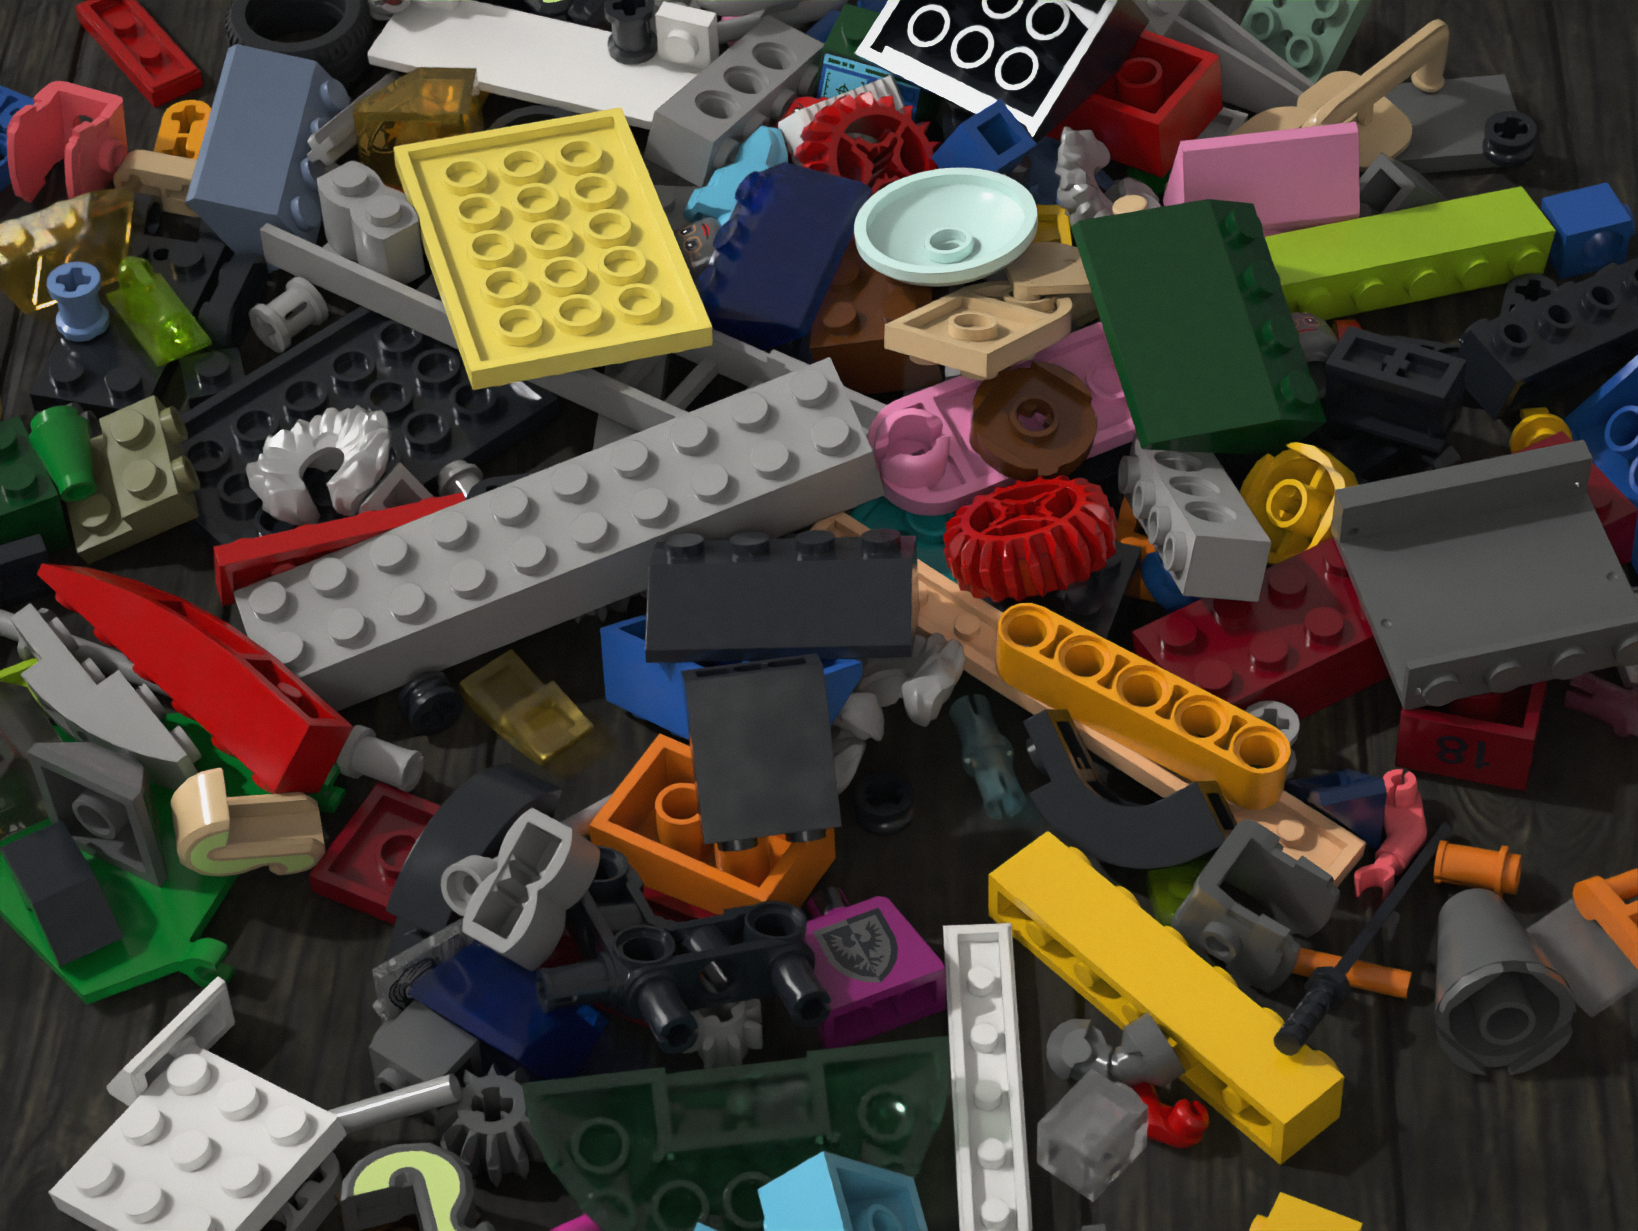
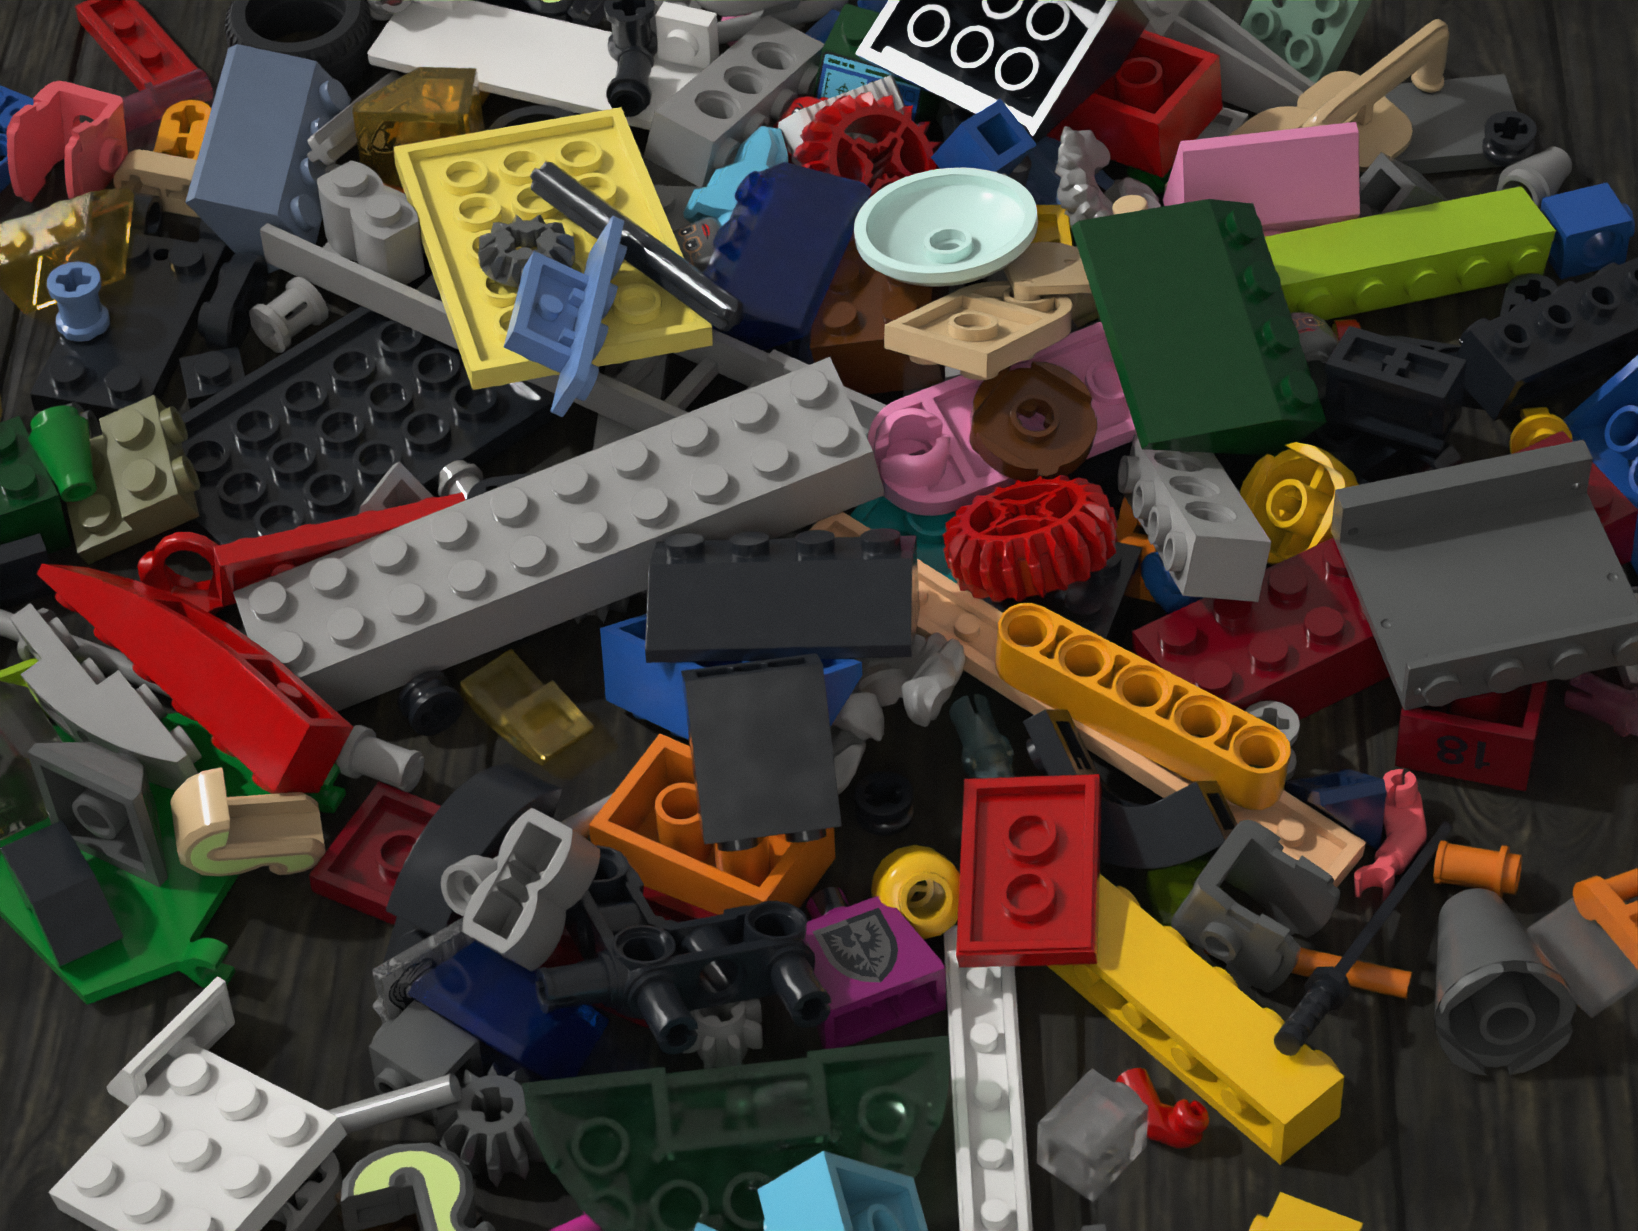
(153, 101): none -> clear pink axle
(155, 313): clear neon green hinge -> none
(157, 574): none -> red piece
(347, 441): light grey piece -> none
(505, 264): none -> dark grey gear
(562, 312): none -> medium blue bracket
(630, 84): none -> black pin
(643, 249): none -> black axle
(936, 904): none -> yellow head
(1029, 871): none -> red tile
(1141, 1058): dark grey arm -> none
(1539, 174): none -> light grey cone

